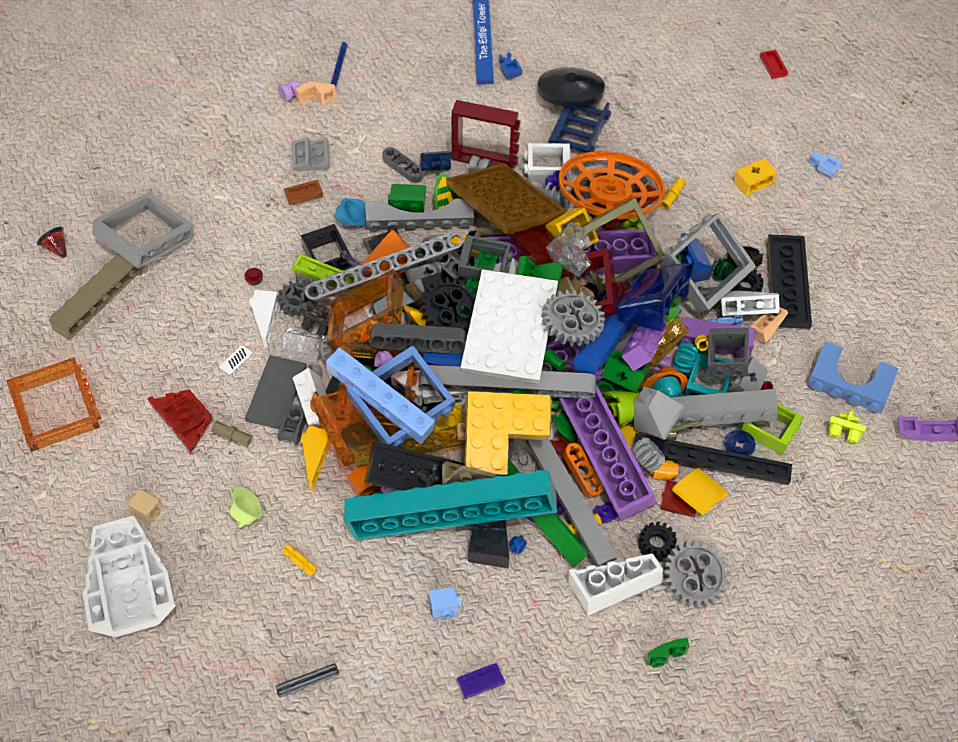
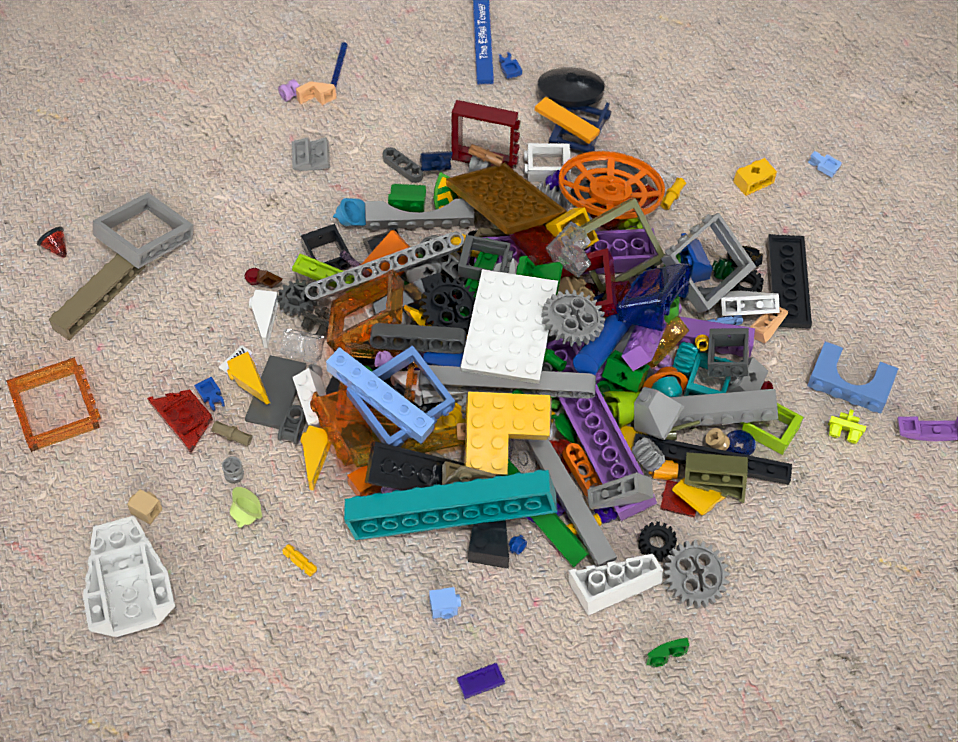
(209, 392): none -> blue plate
(233, 469): none -> light grey wheel
(247, 377): none -> yellow slope
(268, 278): none -> reddish brown slope
(303, 192): dark orange plate -> none
(307, 680): axle -> none
(326, 351): light grey gear -> none
(485, 155): none -> medium nougat axle
(567, 120): none -> light orange tile
(621, 491): none -> light grey slope
(717, 439): none -> tan wheel
(717, 473): none -> olive wedge
(773, 64): red tile -> none

